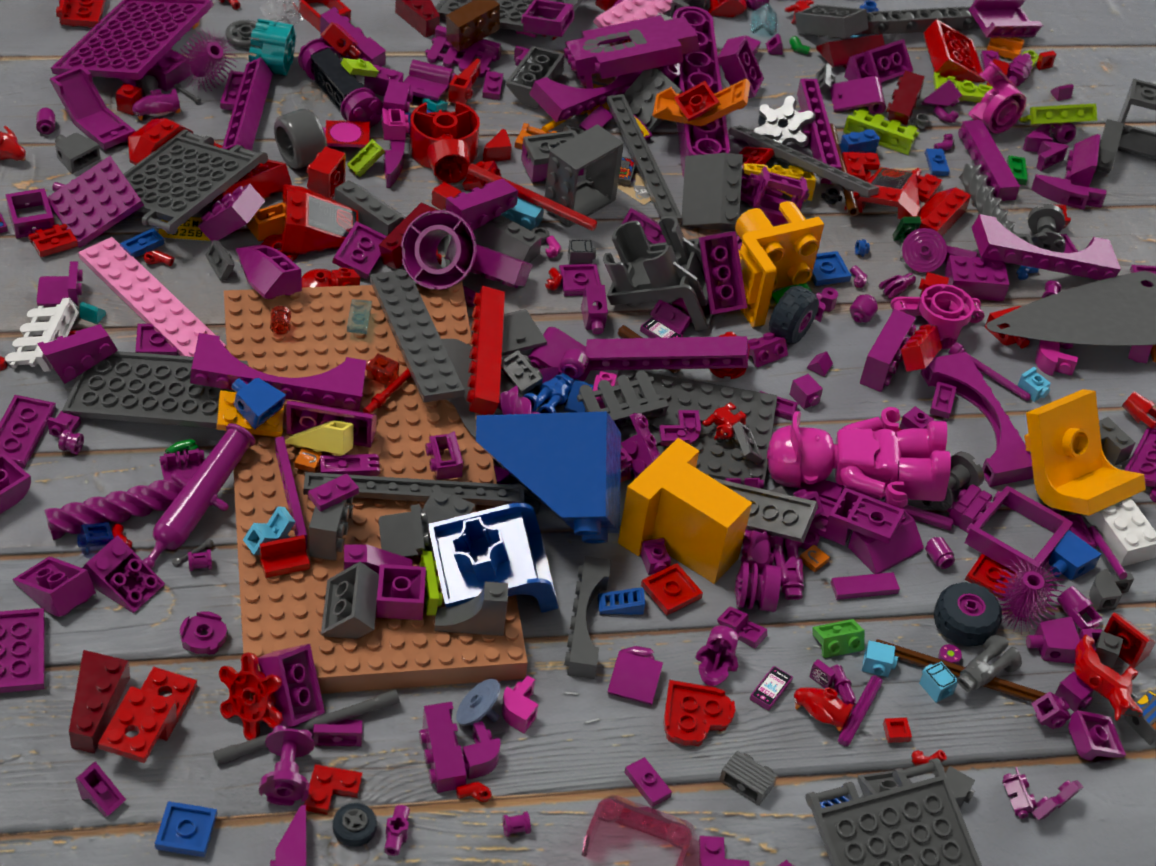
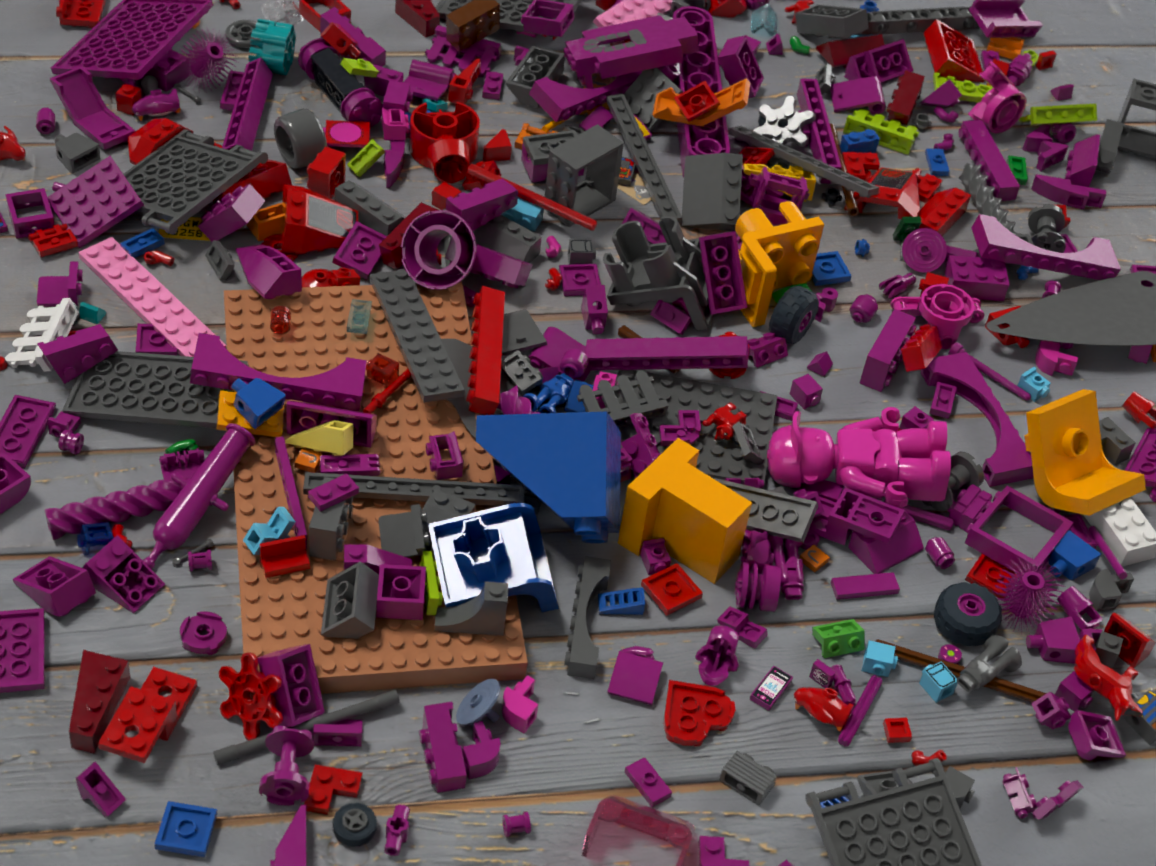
(475, 790): red arm -> none
(543, 232): dark grey tile -> none
(654, 328): tile -> none
(860, 277): magenta arm -> none

